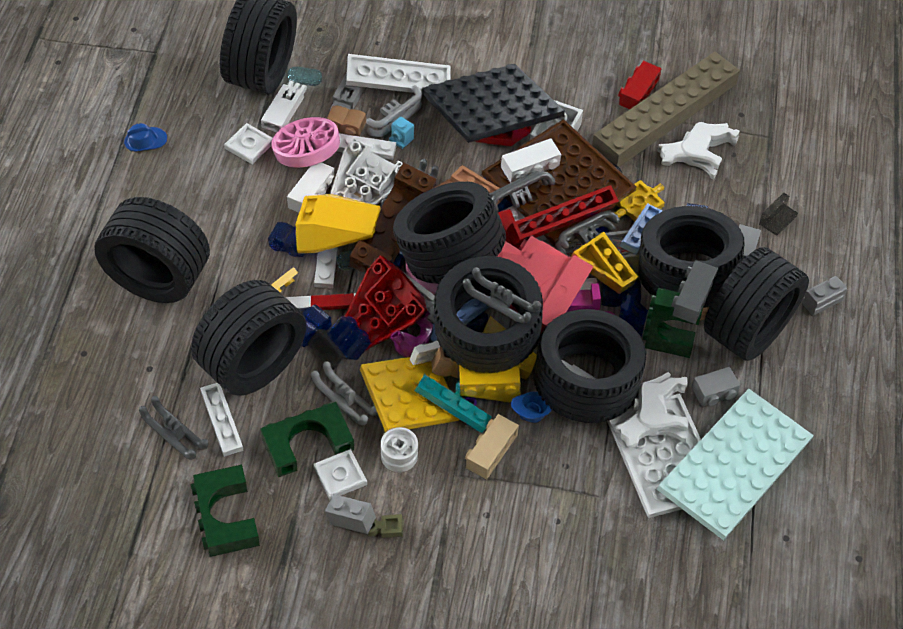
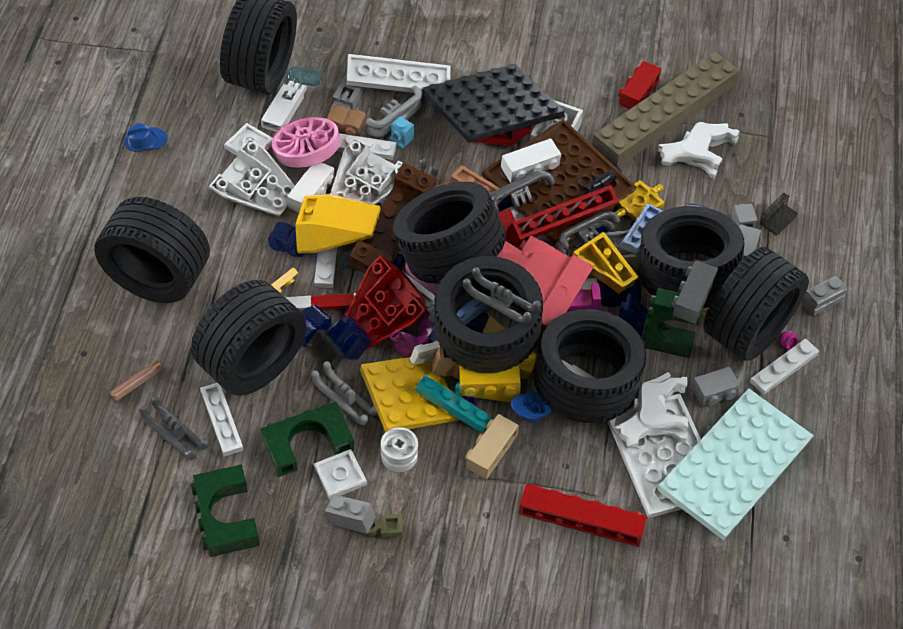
(136, 380): none -> nougat axle
(254, 181): none -> white wedge
(582, 514): none -> red brick
(600, 181): none -> black pin
(744, 215): none -> light grey brick
(784, 366): none -> white plate
(788, 340): none -> dark pink plate

